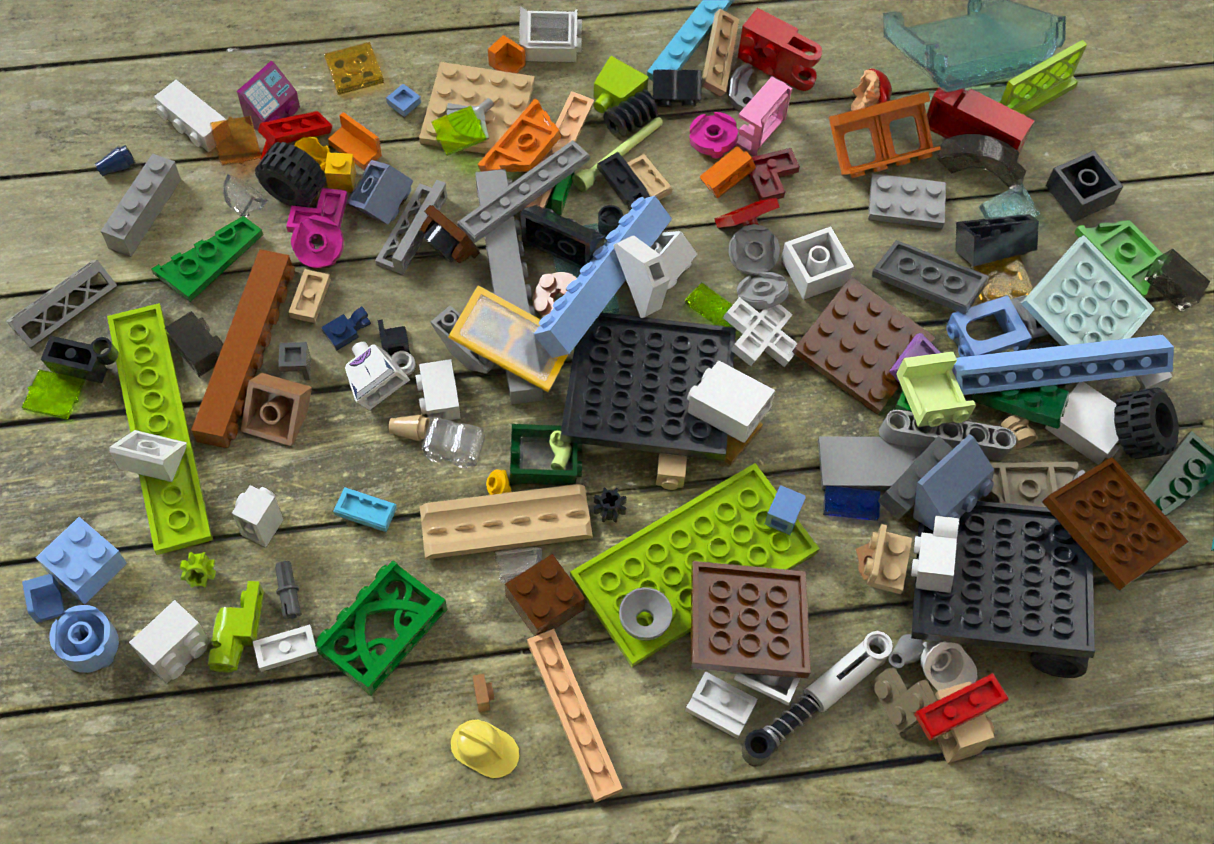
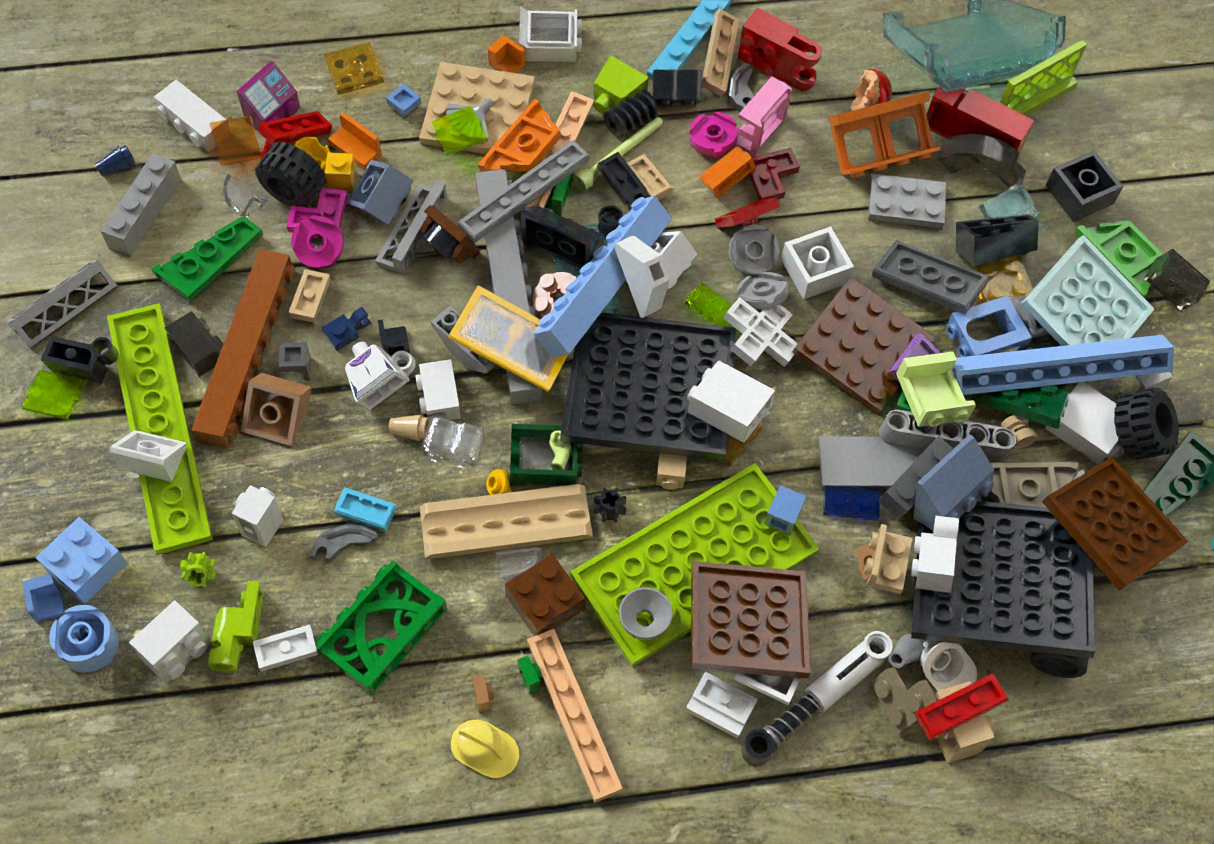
(287, 590): dark grey axle -> none
(338, 538): none -> flat silver piece
(530, 674): none -> green plate

